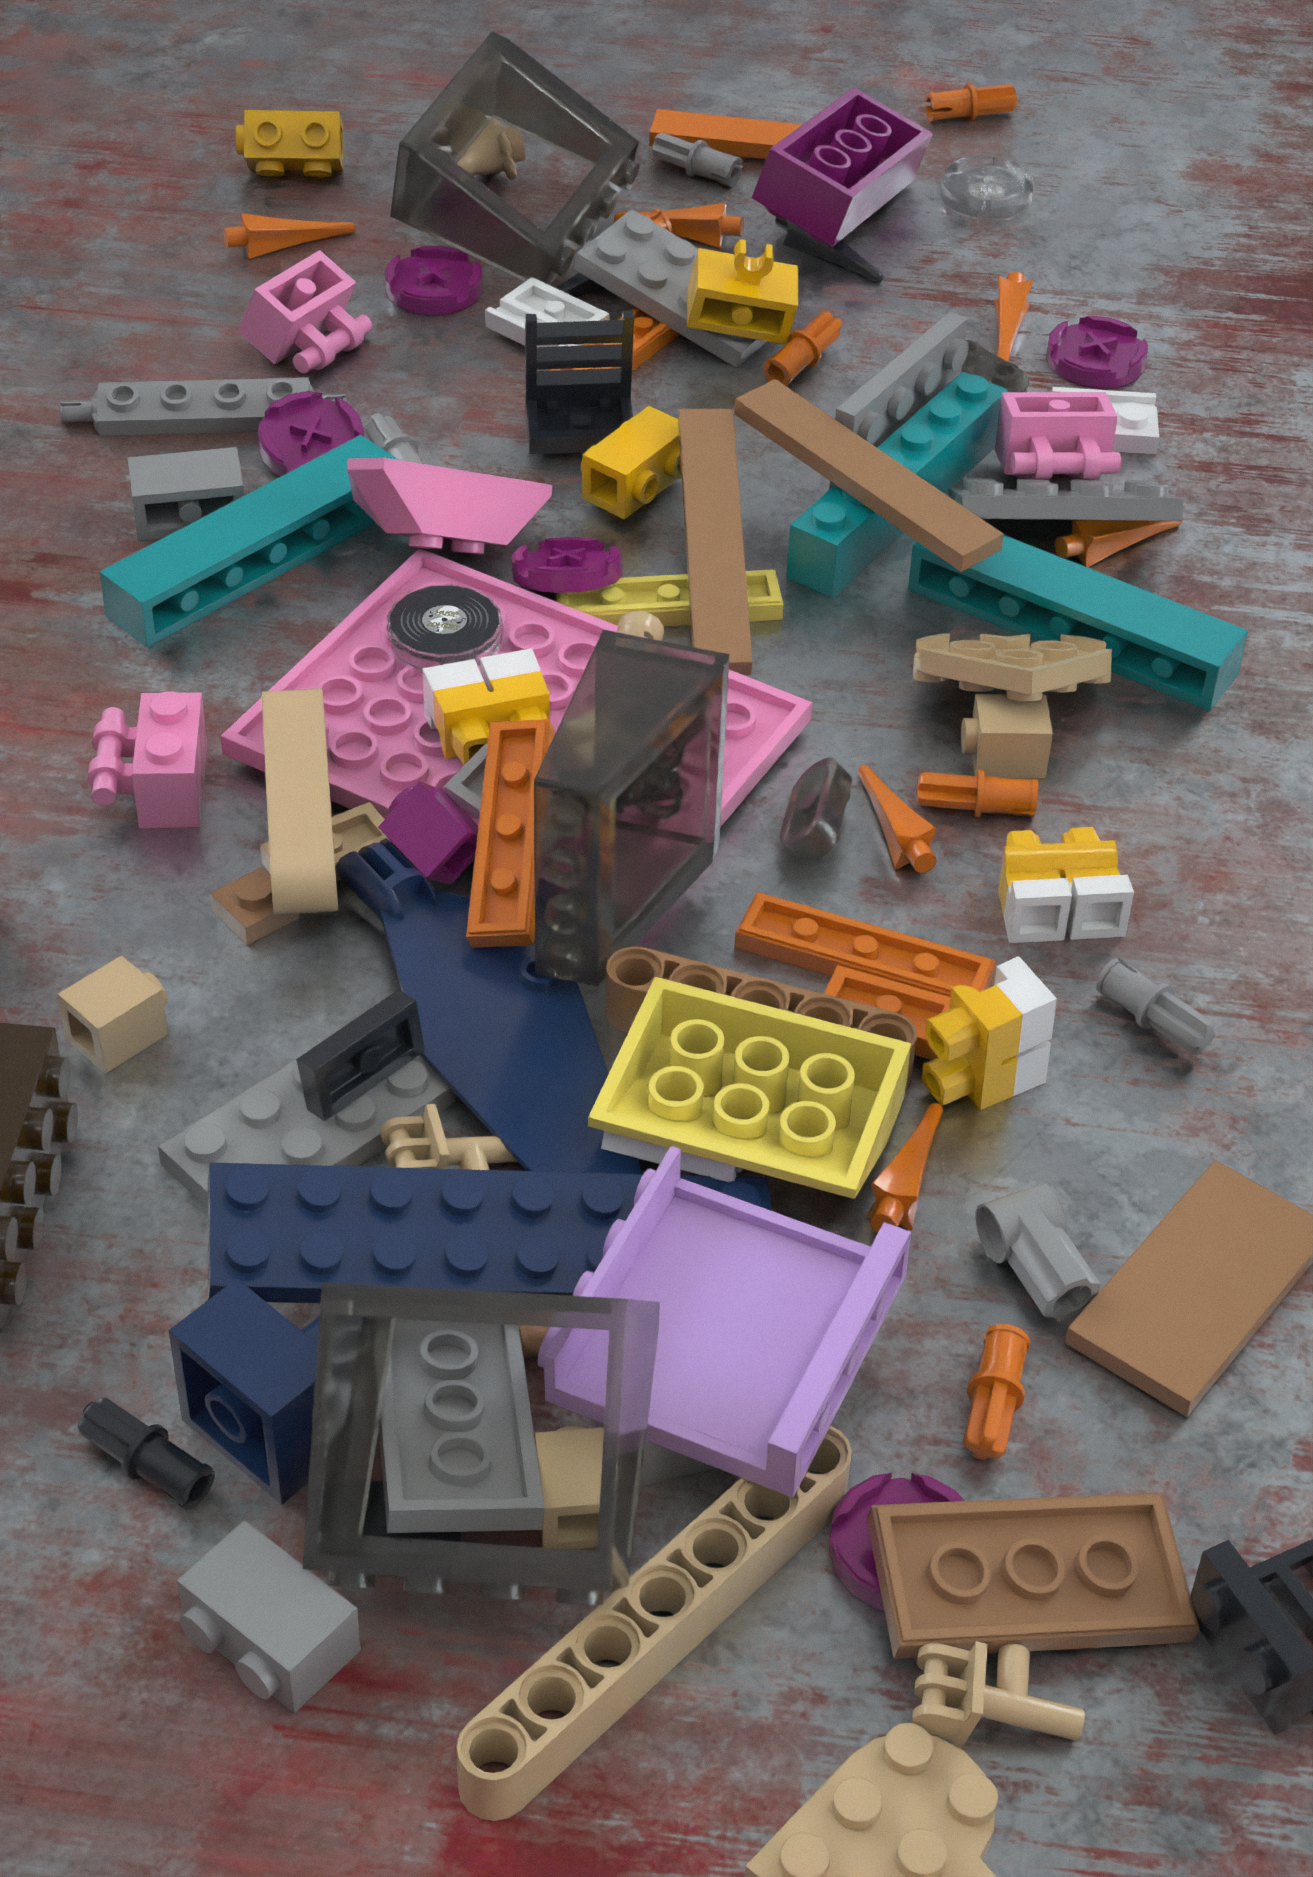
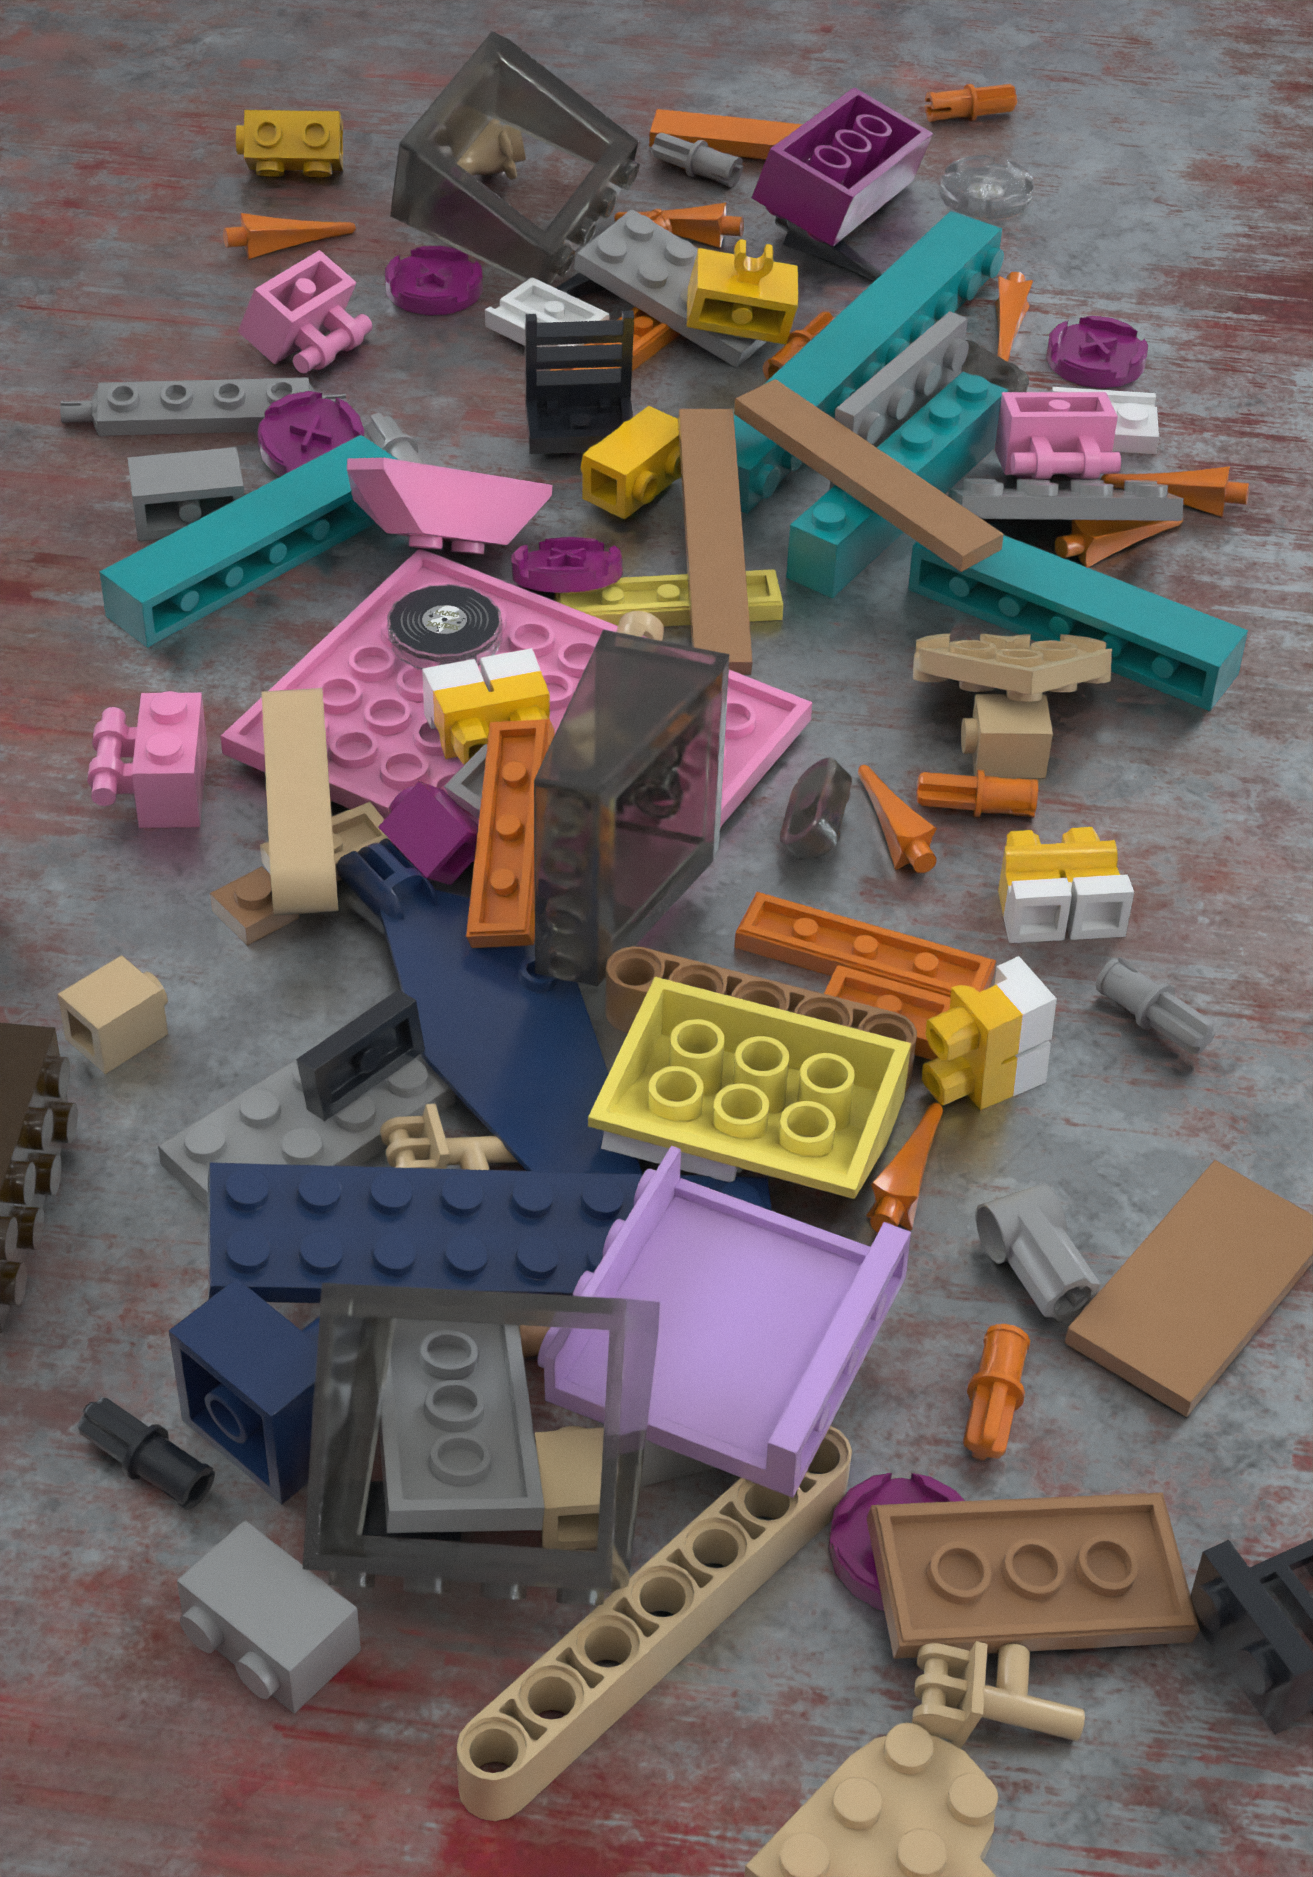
(870, 332): none -> teal brick
(1200, 489): none -> orange piece

